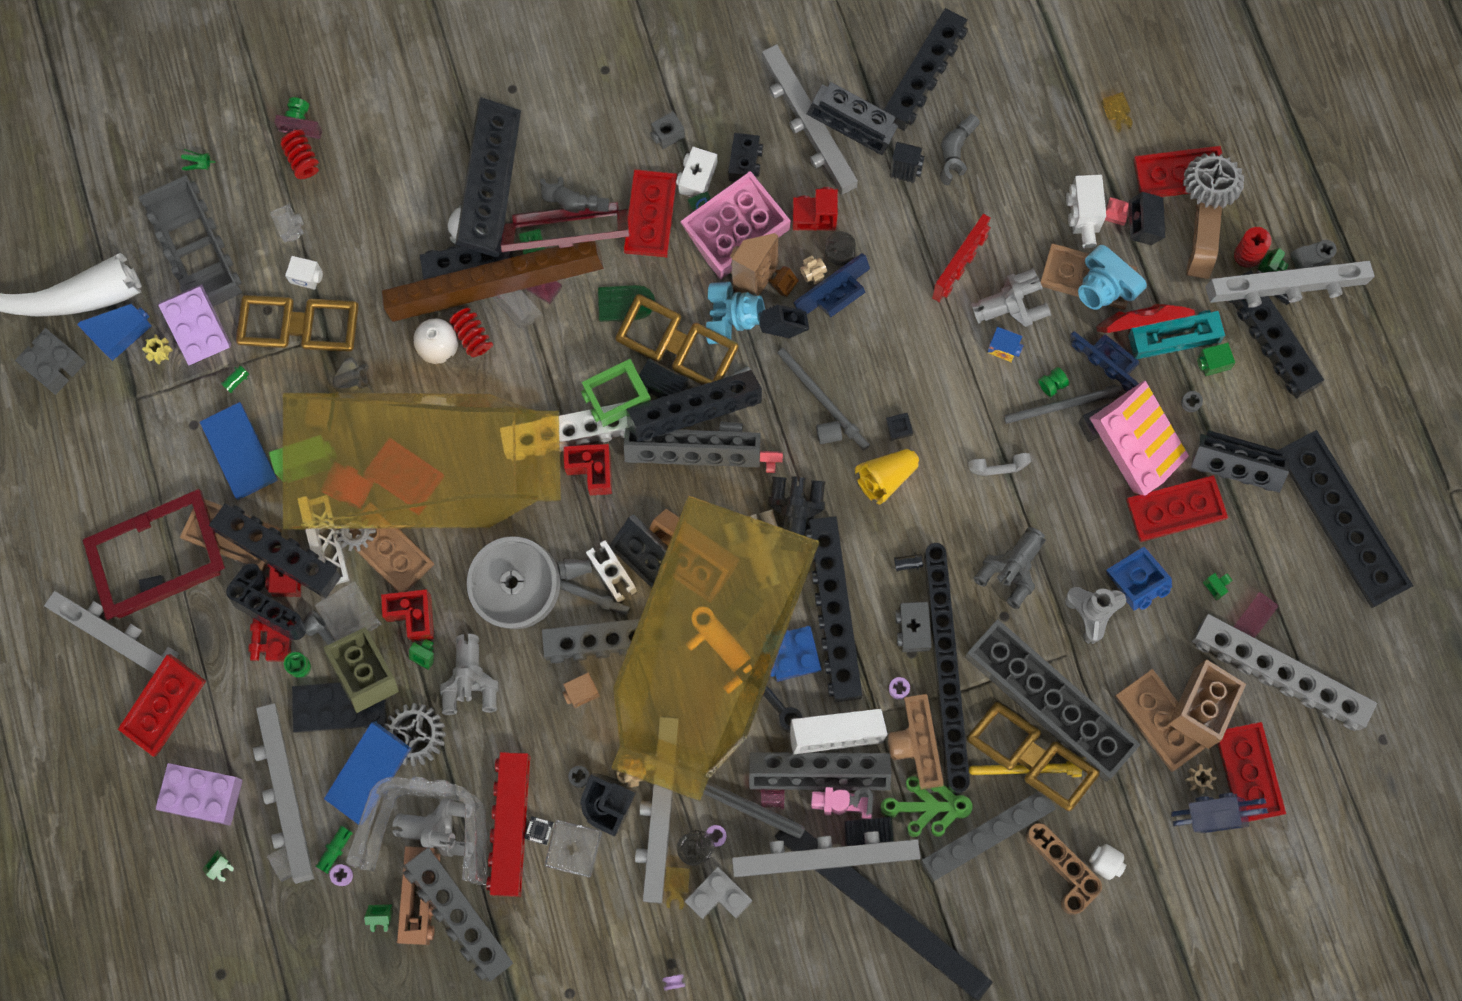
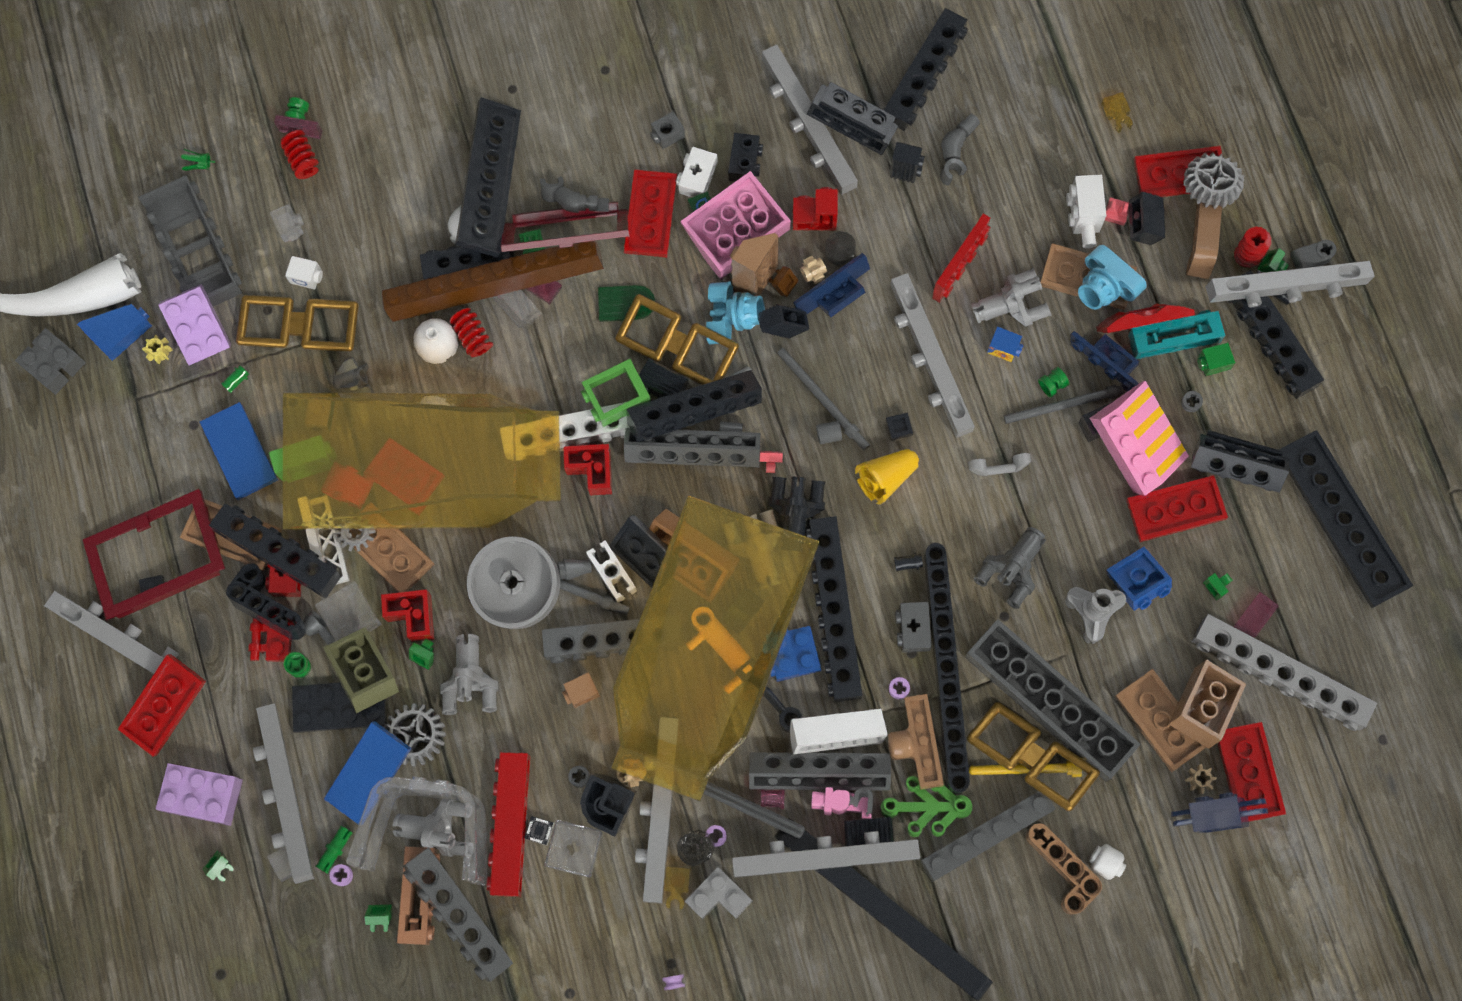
(930, 356): none -> light grey piece

